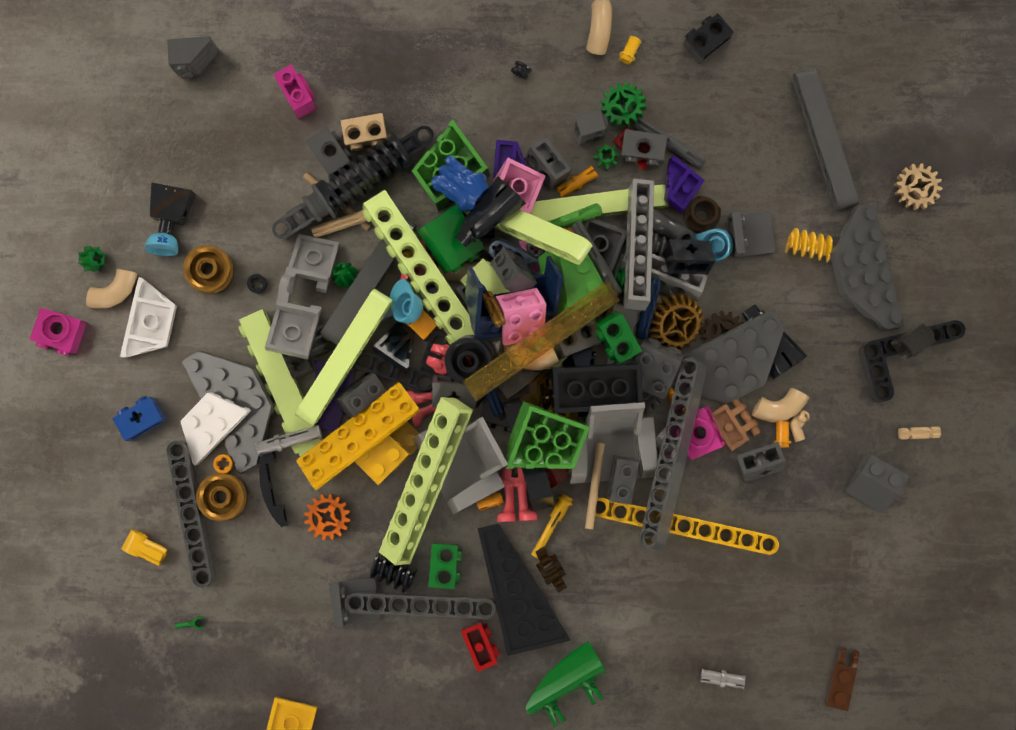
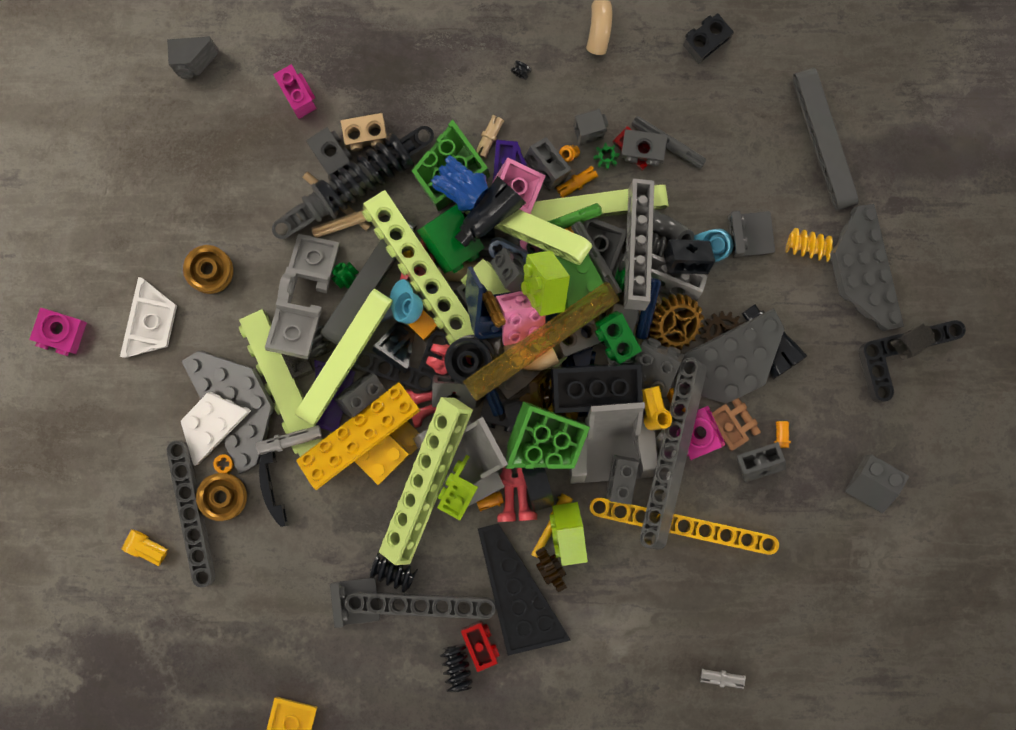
(91, 258): green gear -> none
(114, 293): tan cylinder -> none
(129, 427): blue brick -> none
(161, 244): medium azure cap -> none
(170, 205): black torso -> none
(190, 624): green hand -> none
(250, 285): black bush -> none
(322, 525): orange gear -> none
(437, 565): green brick -> none
(456, 668): none -> black piece
(458, 494): none -> lime bracket
(489, 136): none -> tan pin
(545, 283): none -> lime brick
(556, 476): clear red plate -> none
(568, 534): none -> lime brick
(569, 152): none -> light orange pin
(572, 673): green piece -> none
(594, 488): tan bar -> none
(614, 107): green gear -> none
(630, 50): yellow pin -> none
(656, 415): none -> yellow piece
(680, 184): dark purple wing -> none
(707, 205): dark brown piece -> none
(780, 410): tan cylinder -> none
(797, 423): tan arm -> none
(842, 681): reddish brown hinge -> none
(916, 178): tan gear -> none
(919, 433): tan axle -> none

